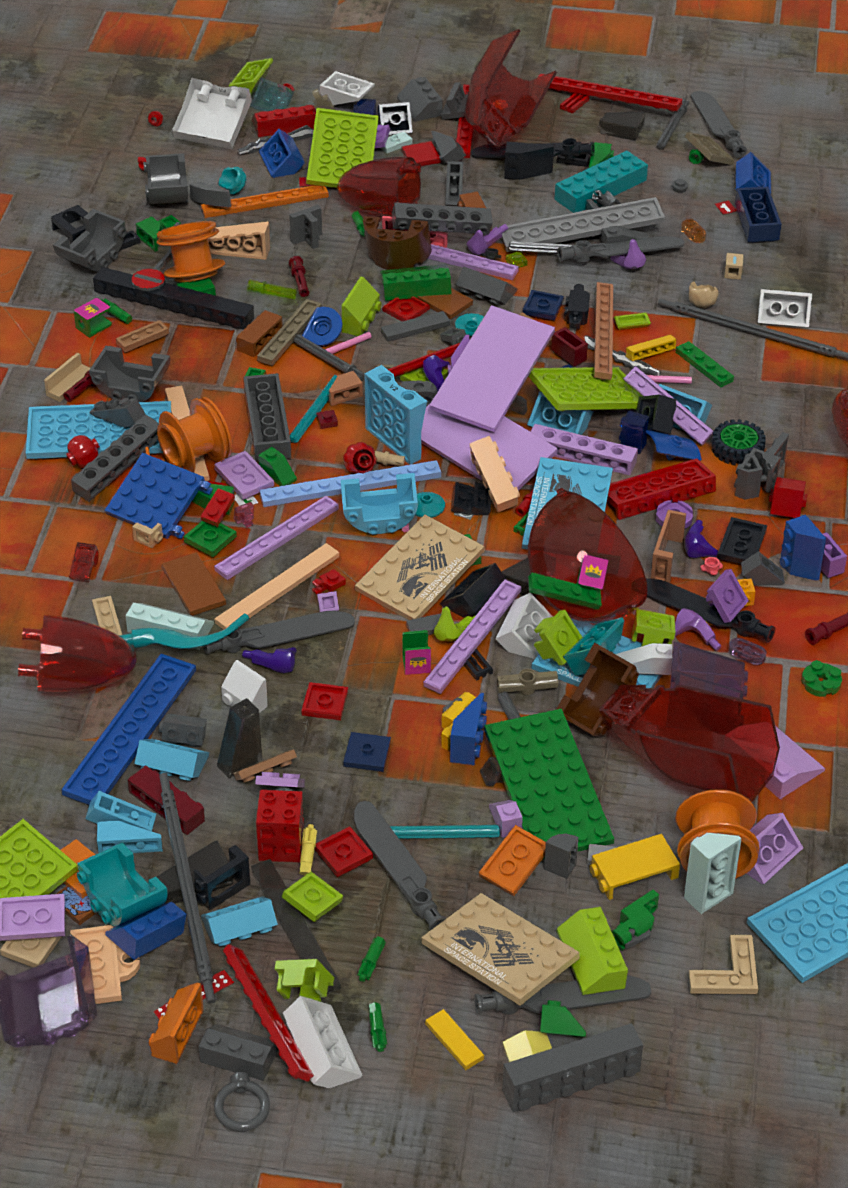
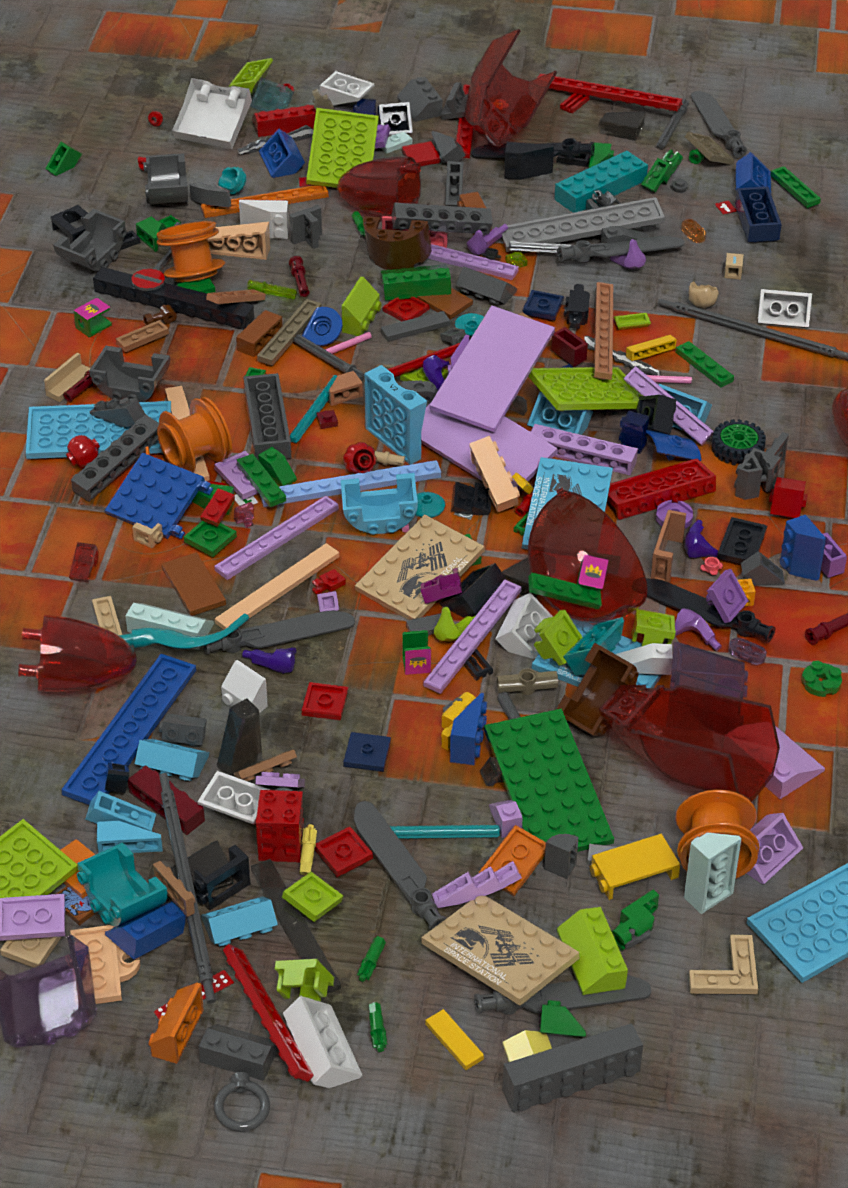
(63, 159): none -> green slope
(116, 777): none -> black slope
(118, 312): green piece -> none
(166, 314): none -> reddish brown leg
(175, 888): none -> medium nougat plate
(232, 797): none -> white slope
(235, 296): none -> nougat tile
(261, 480): none -> green plate
(266, 211): none -> white slope
(441, 586): none -> magenta slope
(468, 888): none -> lavender slope
(523, 483): none -> yellow tile
(662, 170): none -> green plate
(795, 187): none -> green plate

